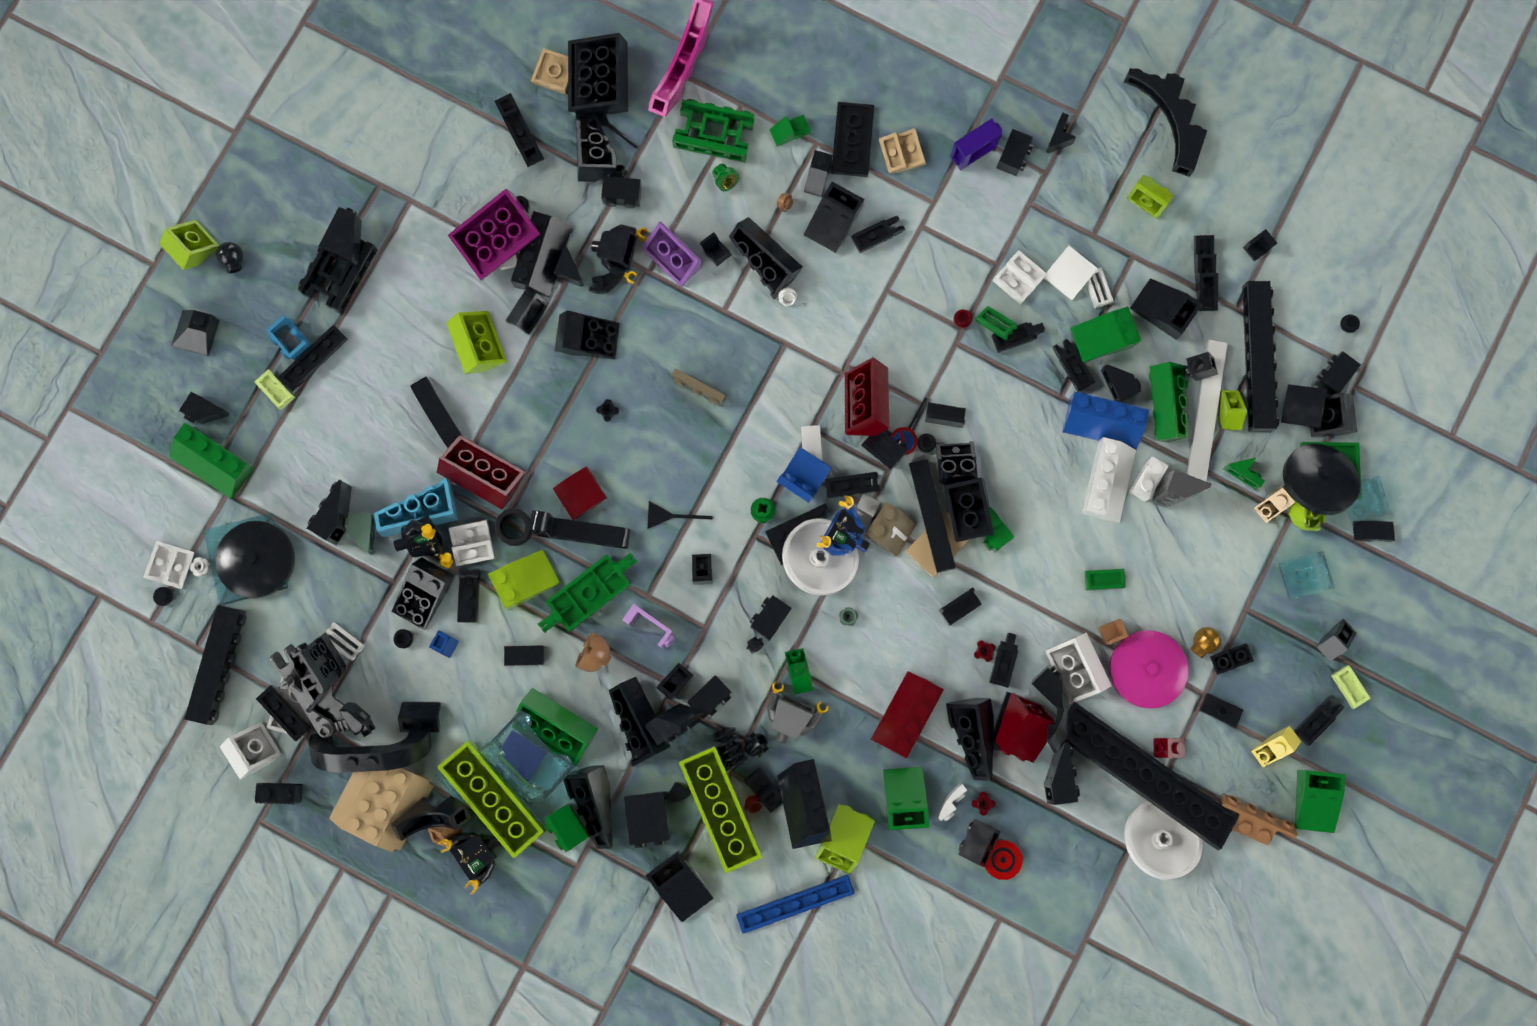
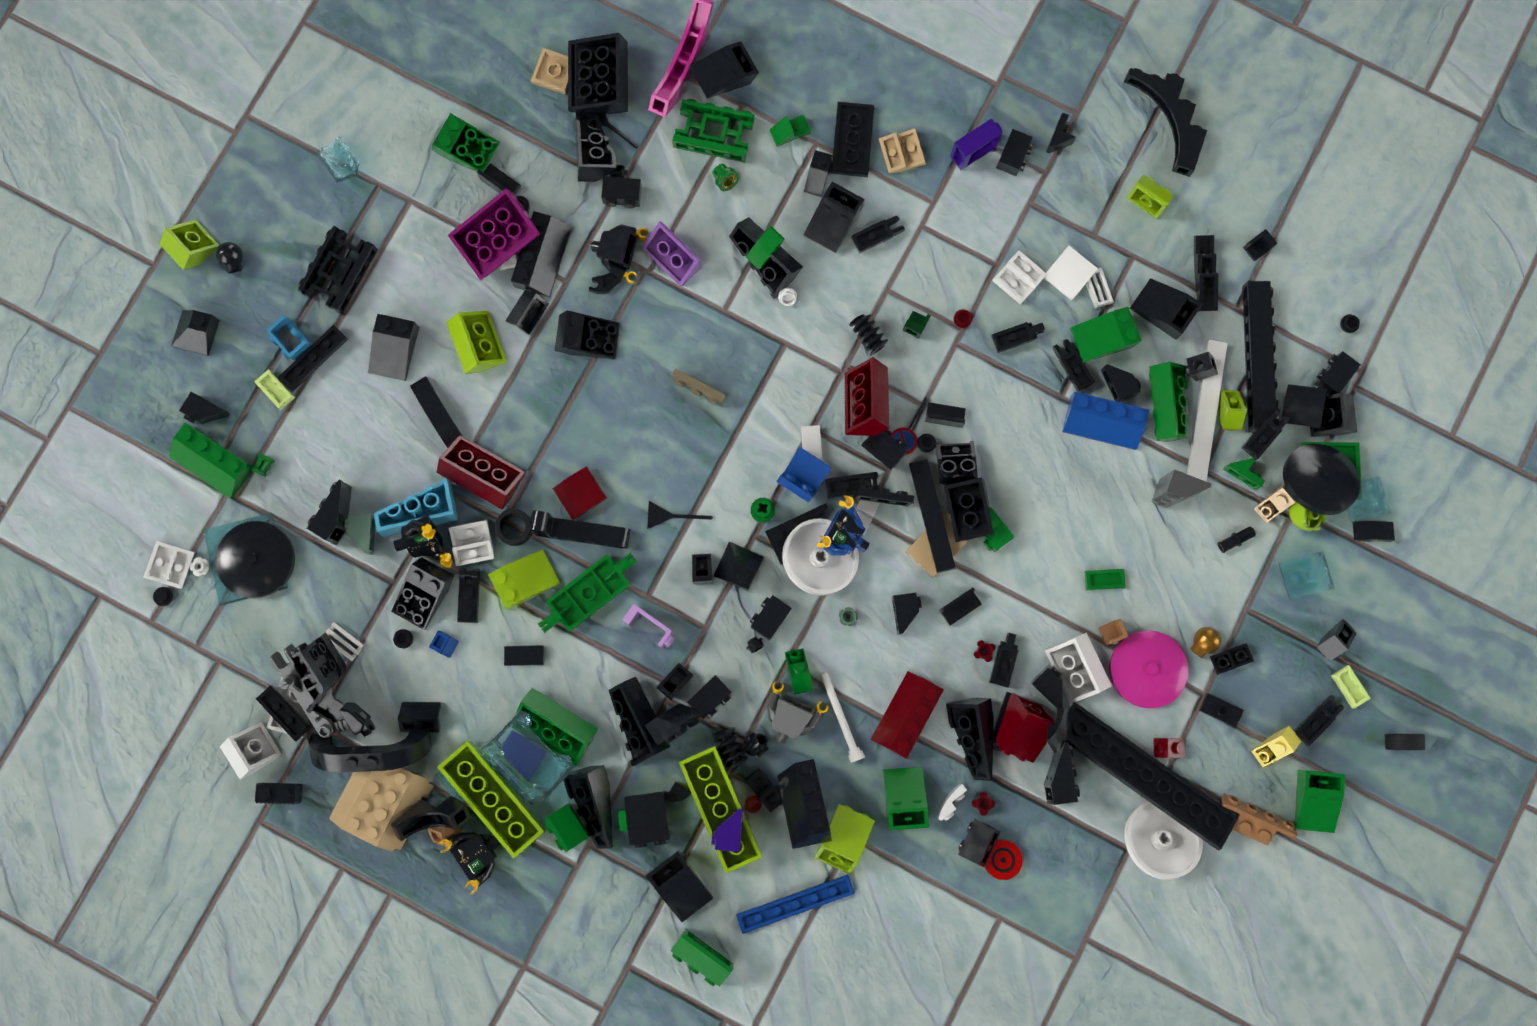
(215, 665): black brick -> none
(262, 465): none -> green bush
(339, 160): none -> clear light blue bracket
(343, 236): black slope -> none
(392, 346): none -> slope
(464, 144): none -> green slope
(498, 180): none -> black panel
(519, 130): black slope -> none
(567, 270): black slope -> none
(593, 654): medium nougat cylinder -> none
(607, 405): black plate -> none
(622, 820): none -> green tile
(702, 958): none -> green slope
(715, 249): black bracket -> none
(724, 70): none -> black slope
(728, 833): none -> dark purple slope
(738, 566): none -> black slope
(765, 247): none -> green slope
(784, 202): medium nougat plate -> none
(854, 753): none -> white piece
(868, 333): none -> black piece
(883, 496): none -> black plate
(890, 529): dark tan slope -> none
(905, 610): none -> black slope
(916, 324): none -> dark green panel
(995, 325): green tile -> none
(1109, 480): white slope -> none
(1148, 479): white brick -> none
(1236, 539): none -> black axle
(1264, 435): none -> black hinge
(1405, 741): none -> black tyre

